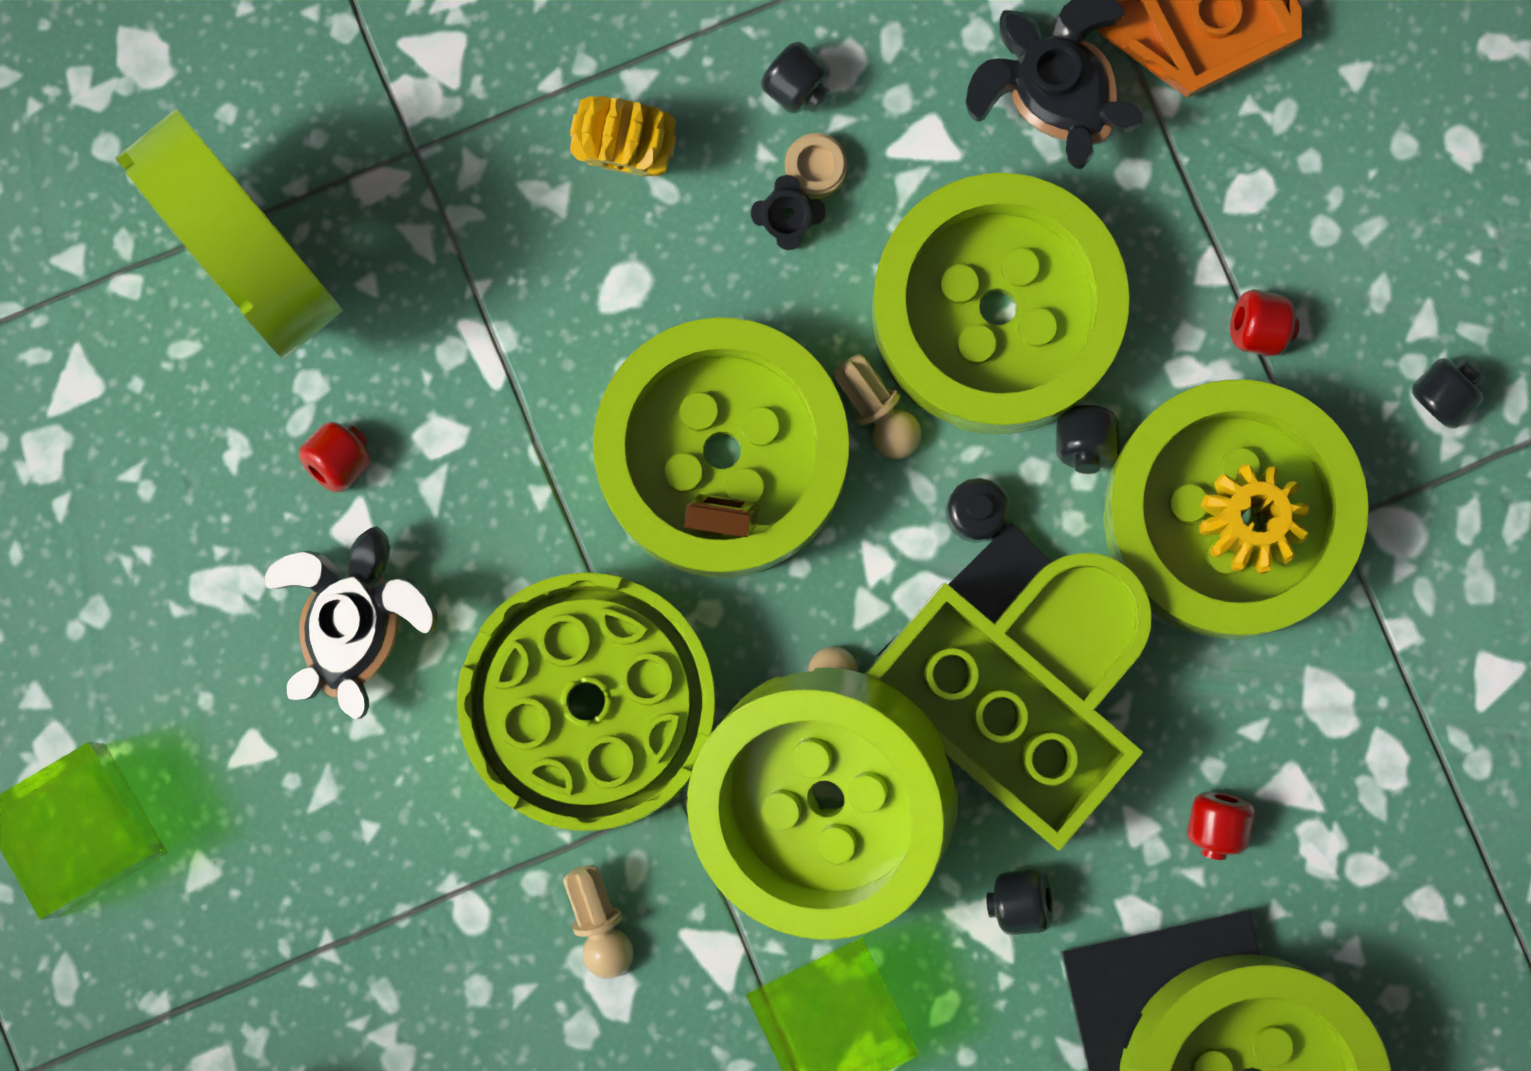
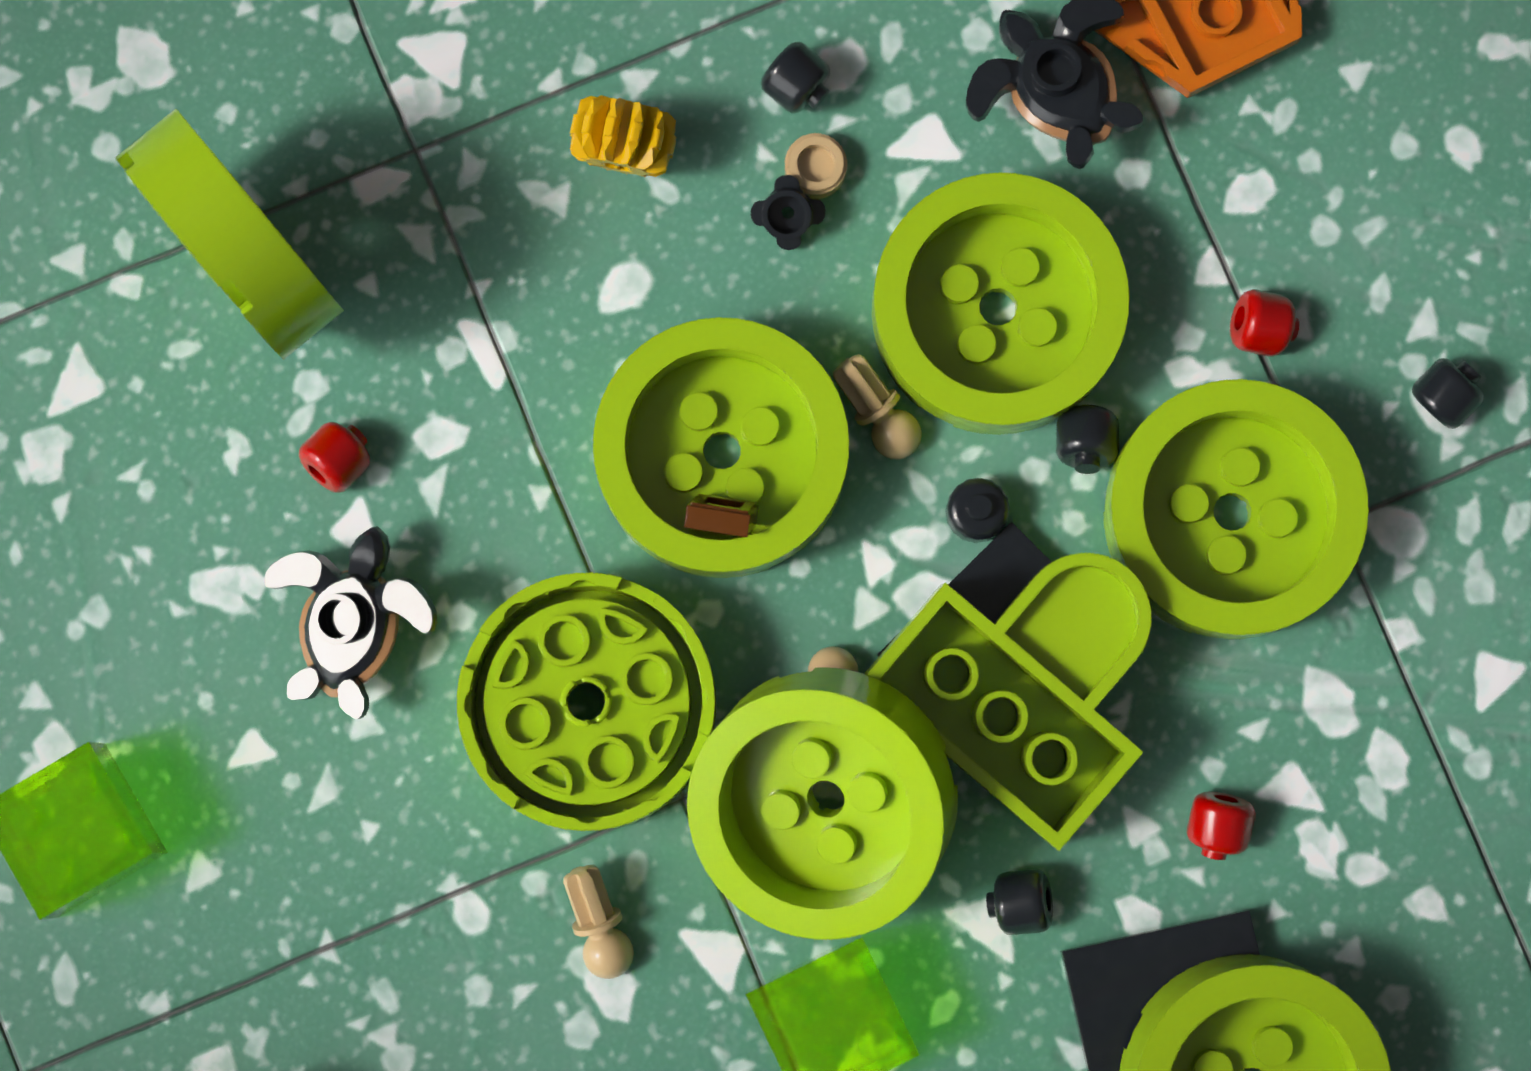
(1273, 538): yellow gear -> none

